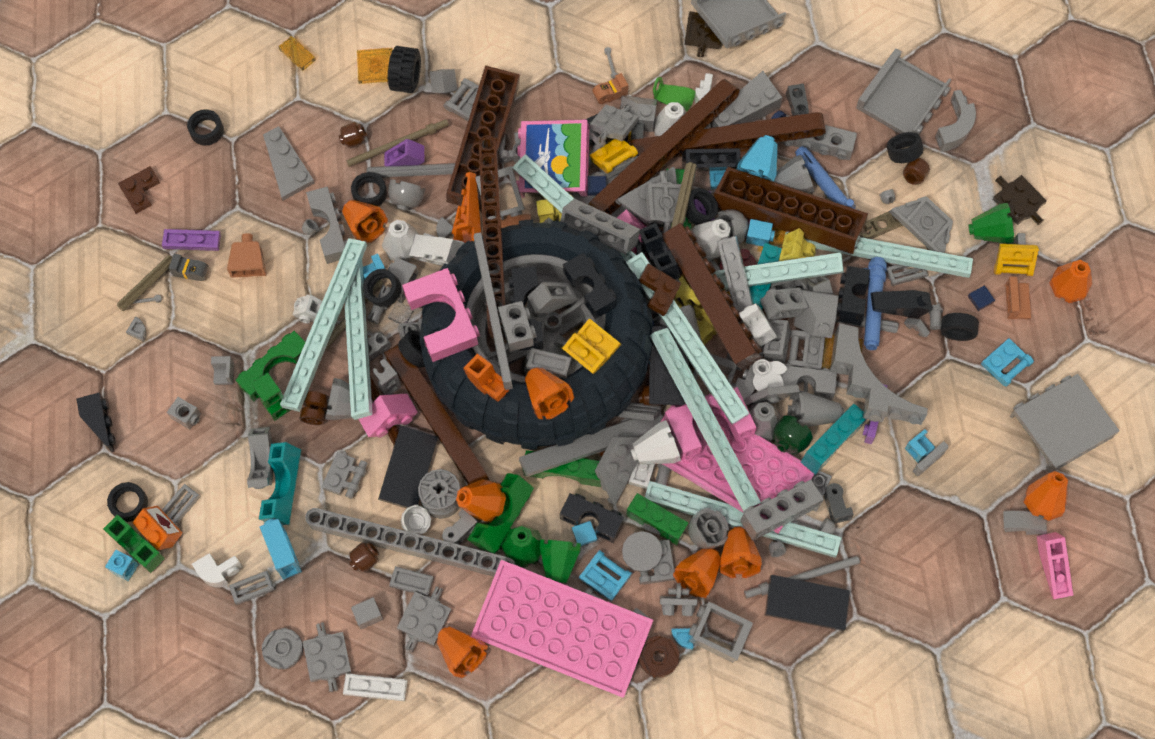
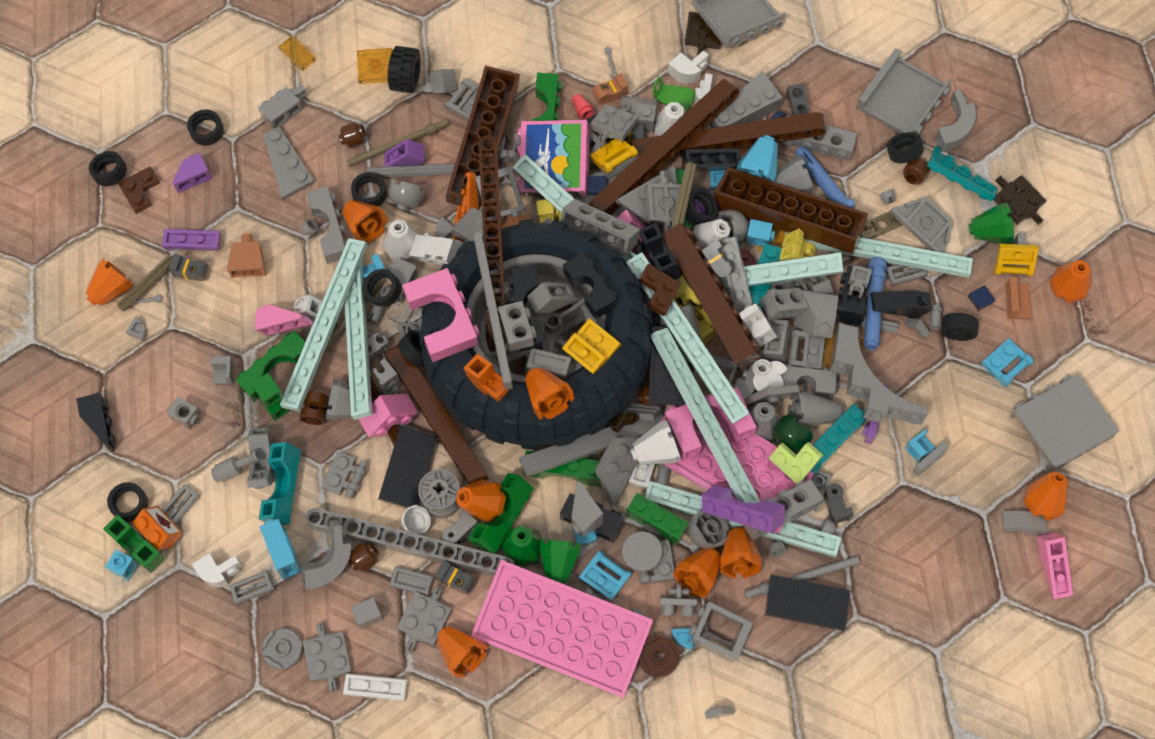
(101, 161): none -> black tyre
(106, 283): none -> orange cone
(191, 173): none -> medium lavender slope
(233, 466): none -> light grey piece
(275, 320): none -> bright pink slope
(282, 106): none -> light grey hinge
(332, 564): none -> light grey arch
(454, 578): none -> dark grey leg
(469, 225): none -> light grey torso
(547, 90): none -> green arch
(582, 107): none -> coral cone
(585, 512): none -> light grey slope
(624, 419): none -> dark brown arm
(686, 70): none -> white brick
(717, 260): none -> leg
(720, 711): none -> light grey tile
(761, 515): none -> medium lavender arch
(794, 465): none -> yellowish green plate
(859, 279): none -> light grey plate
(961, 174): none -> teal wing

